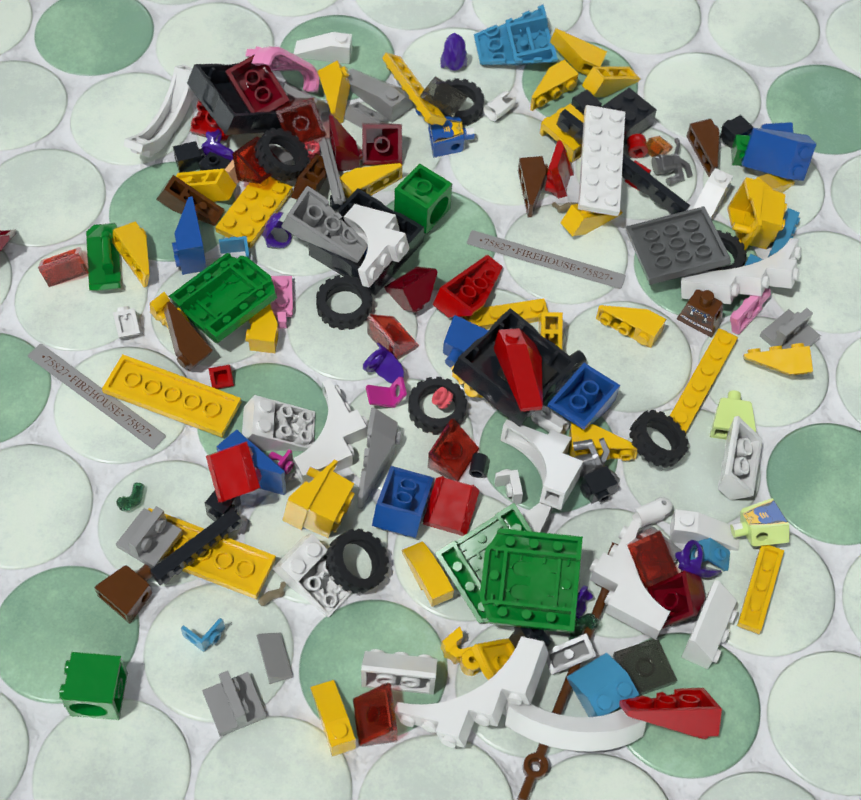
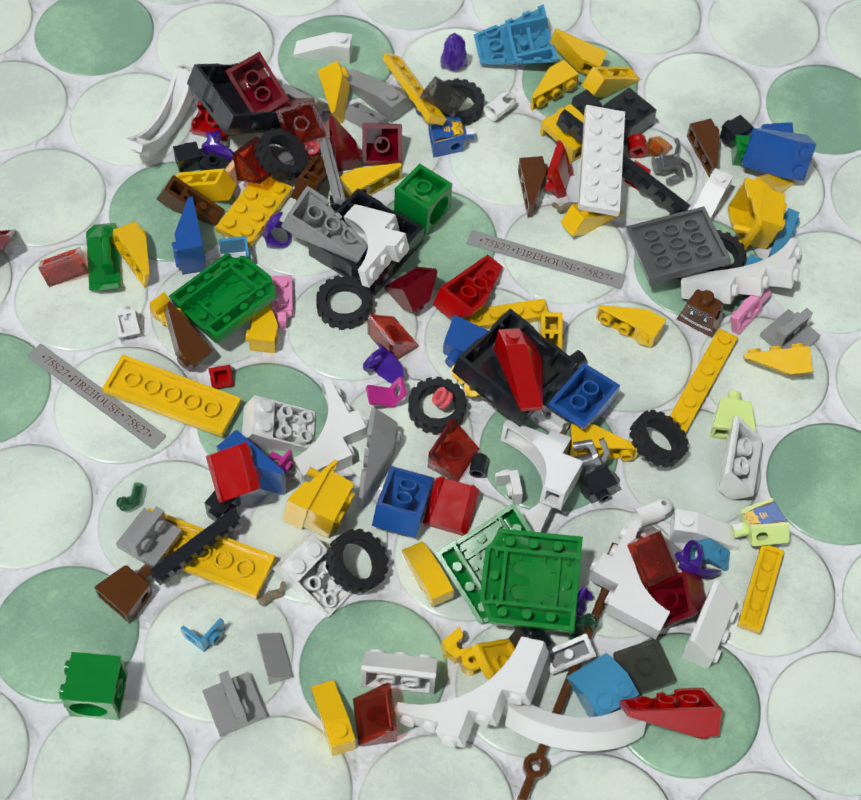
(282, 60): bright pink piece -> none

